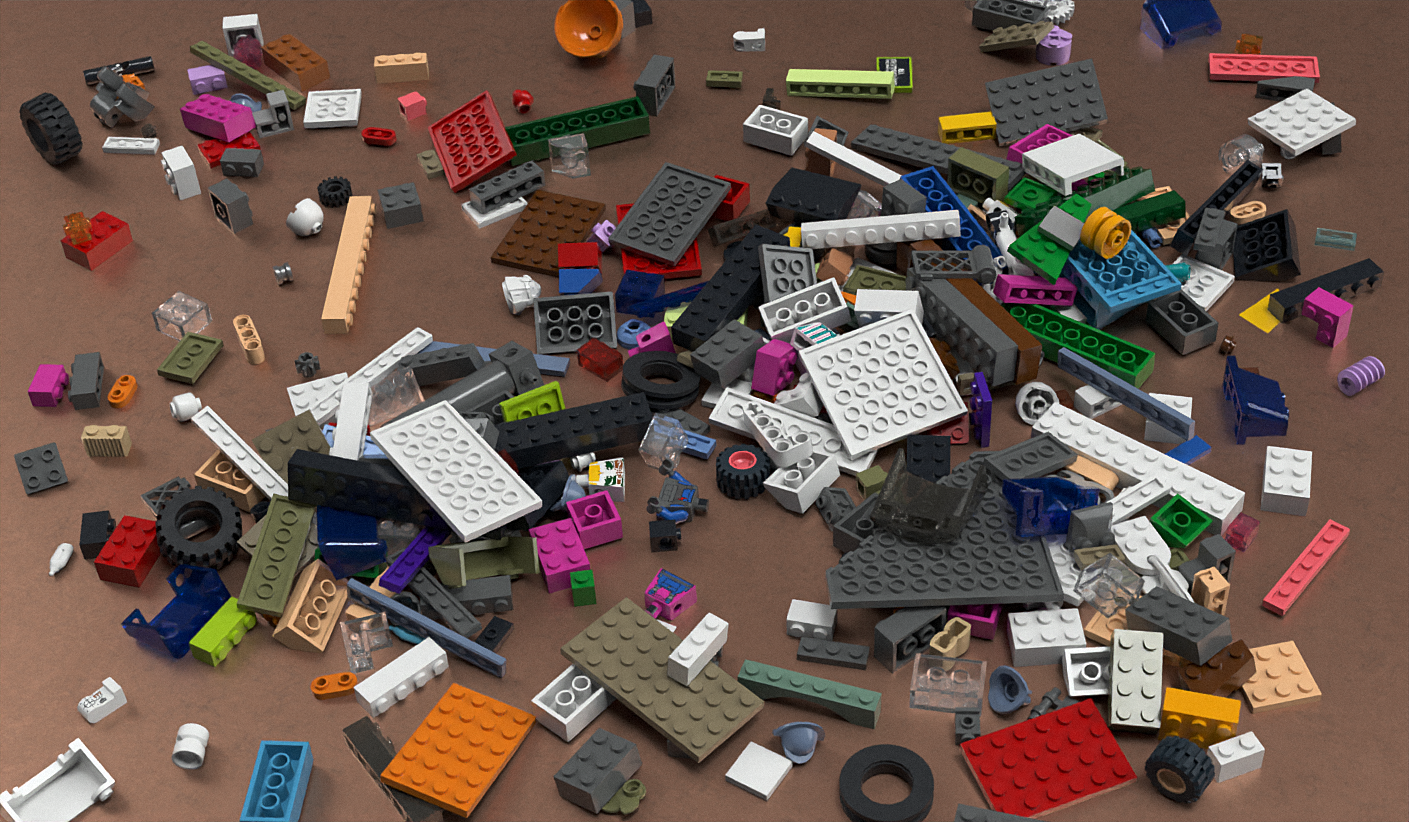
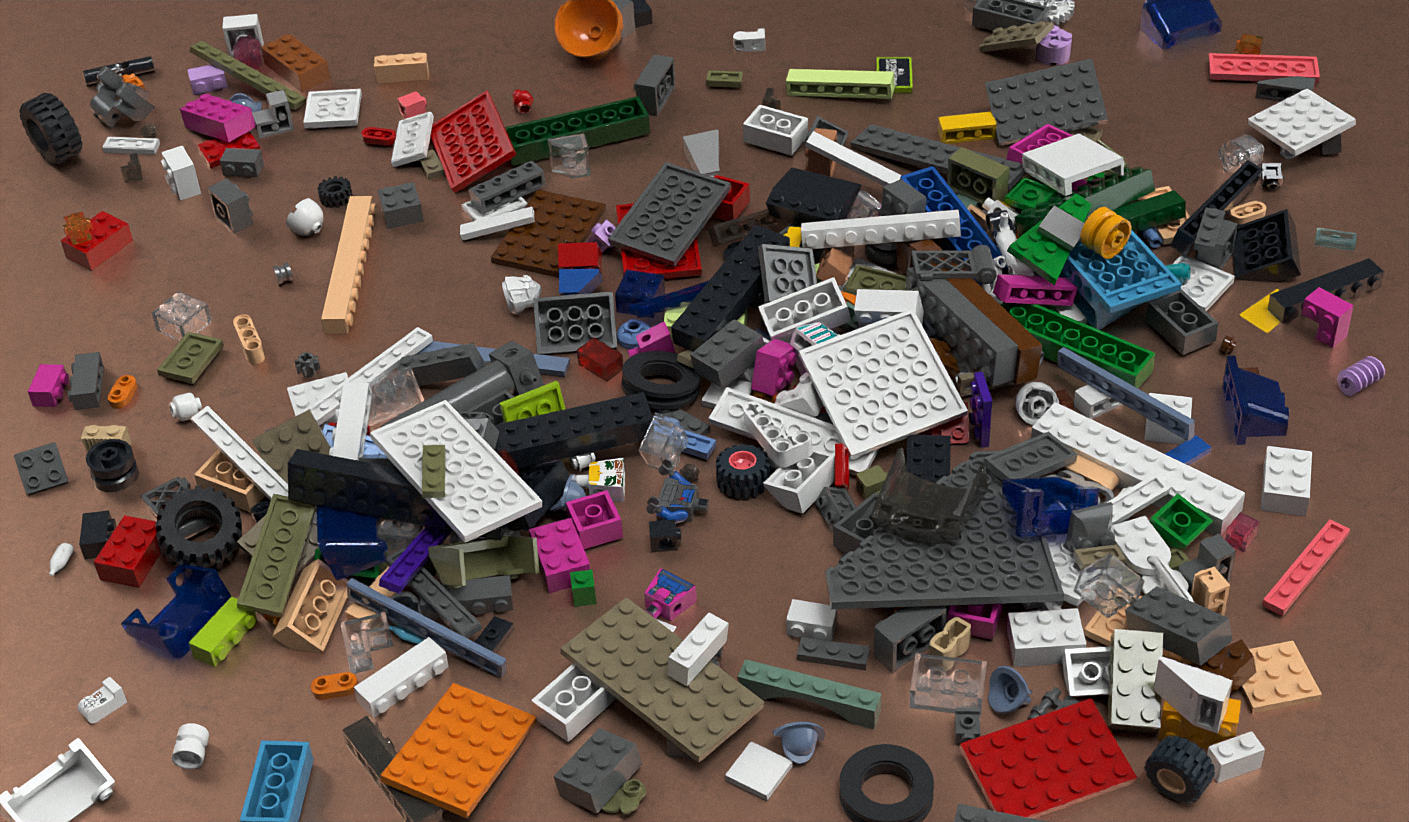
(112, 465): none -> black wheel
(133, 170): none -> clear smoke bracket
(412, 139): none -> white tile
(433, 471): none -> olive plate
(497, 223): none -> white tile
(690, 473): none -> clear smoke plate
(703, 152): none -> light grey slope
(841, 466): none -> red tile
(1193, 693): none -> white slope

